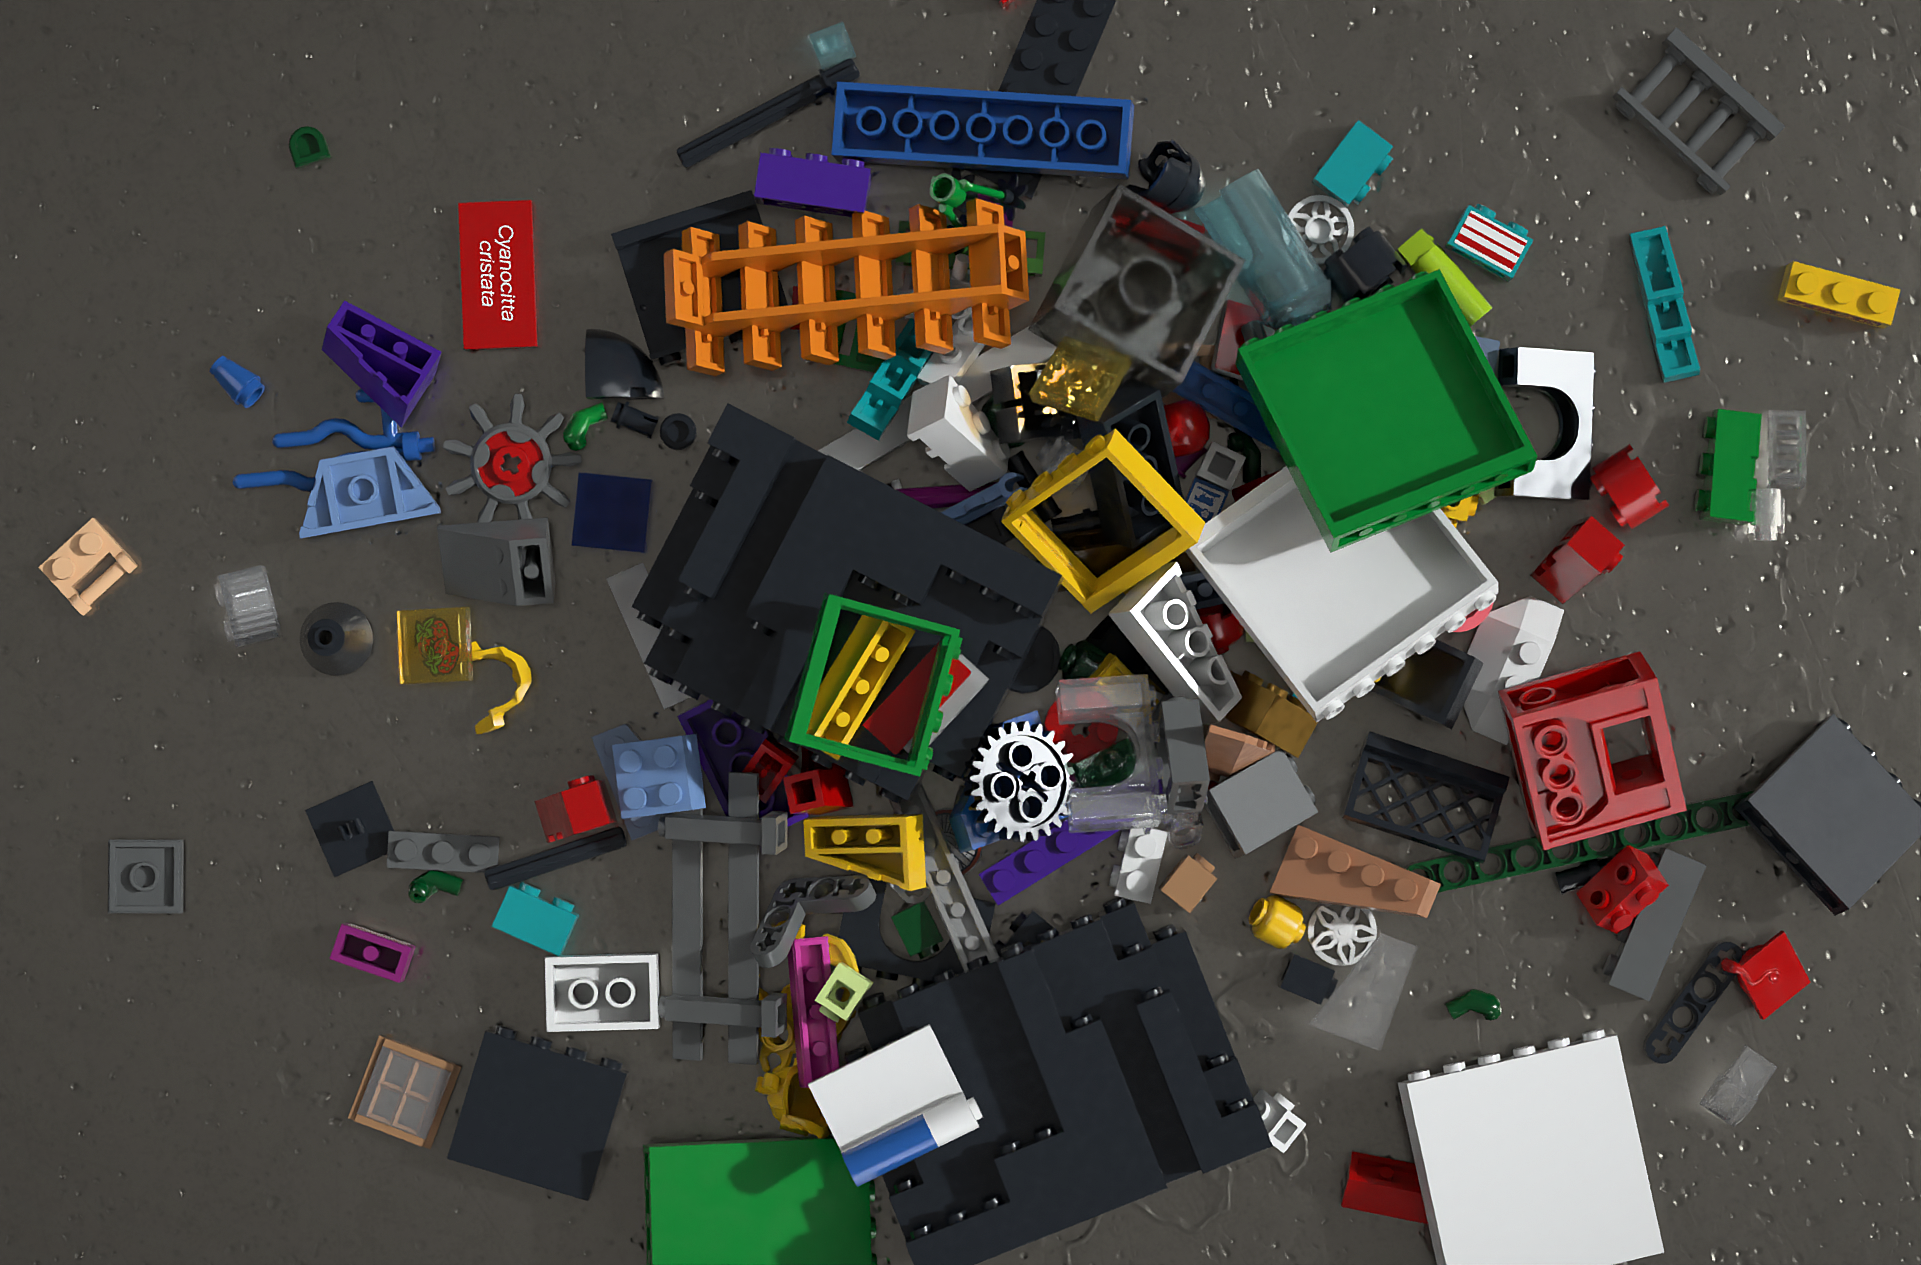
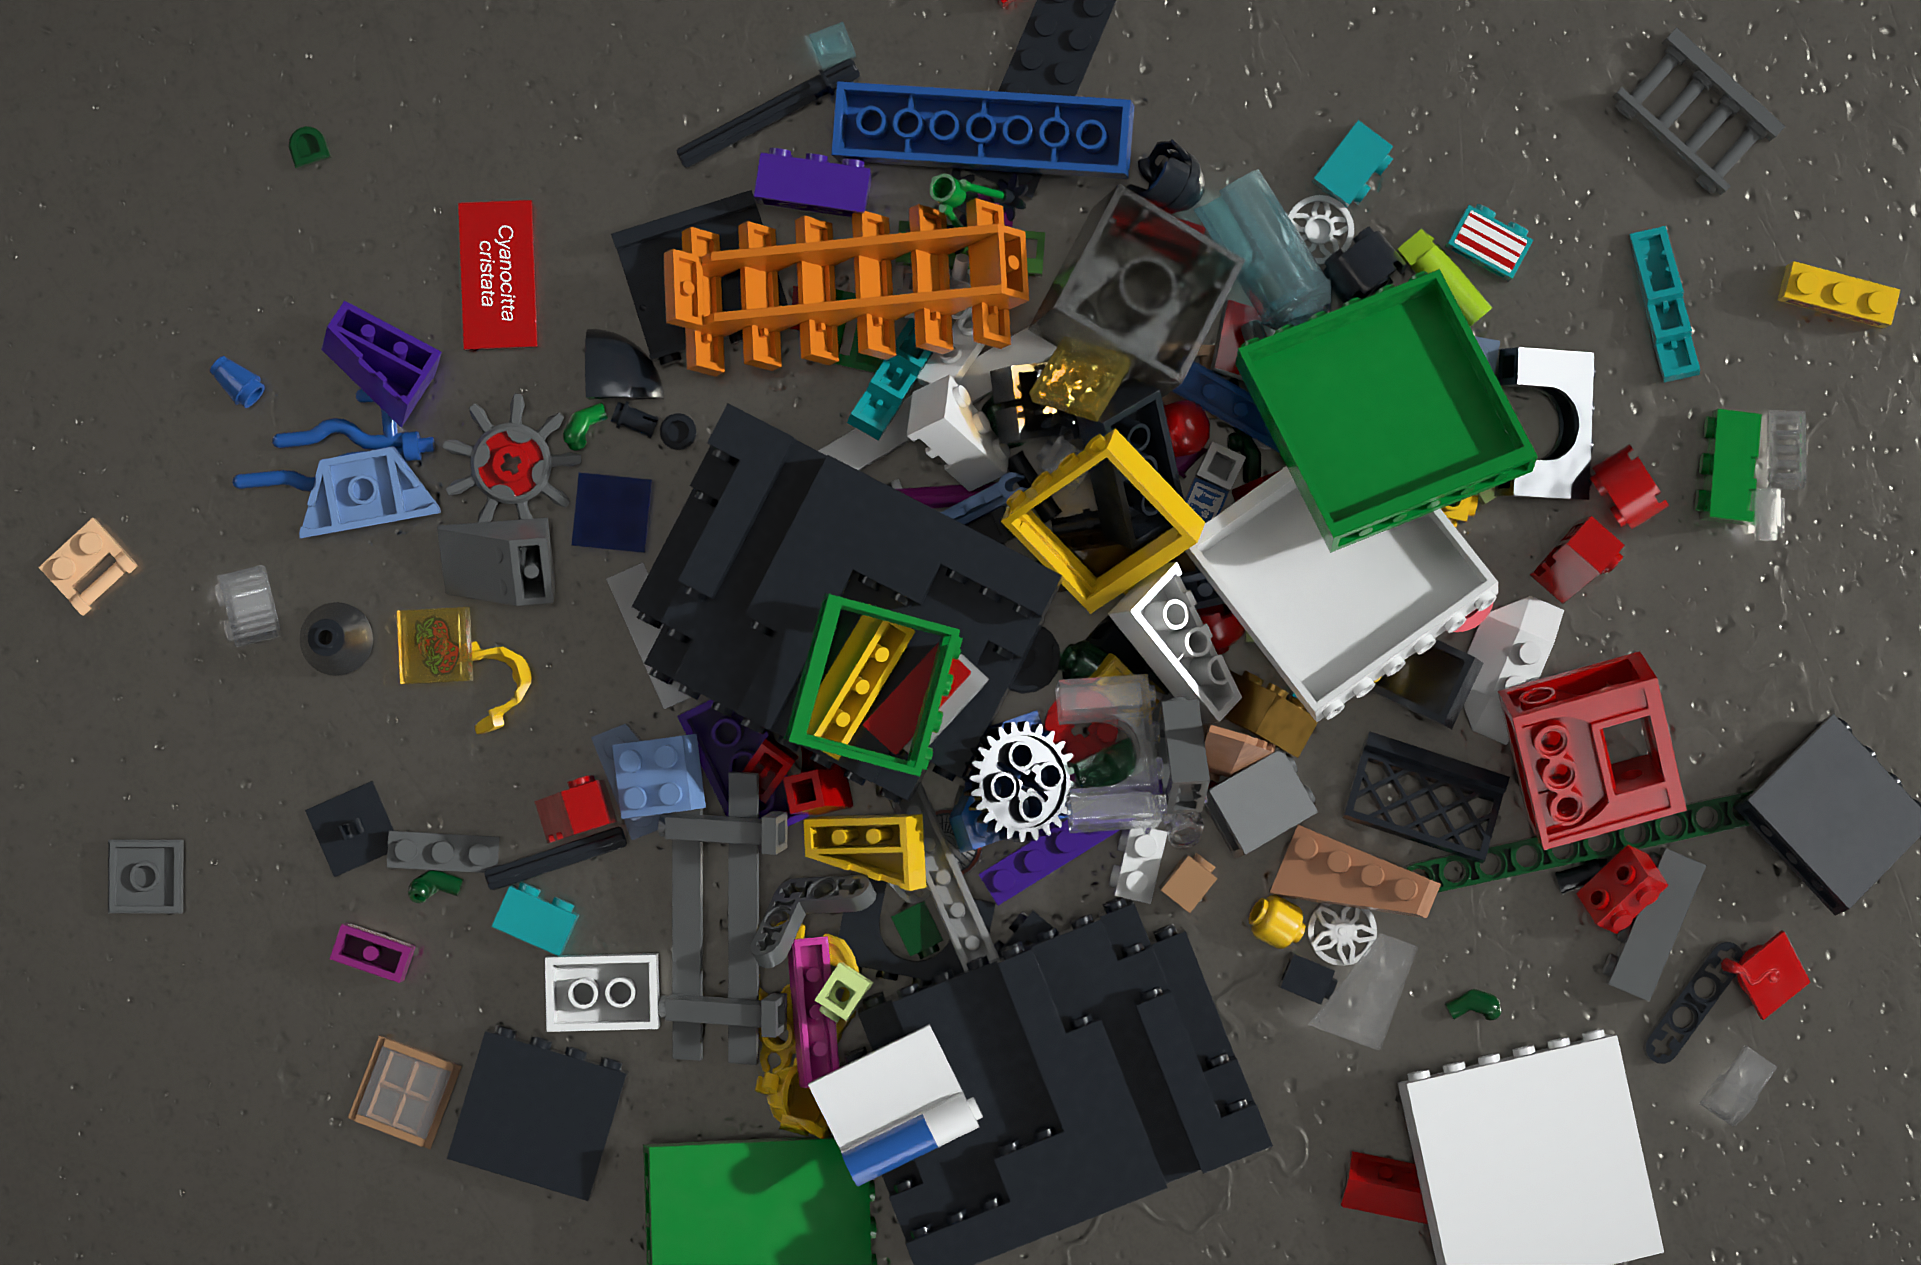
(1278, 1119): white brick -> none

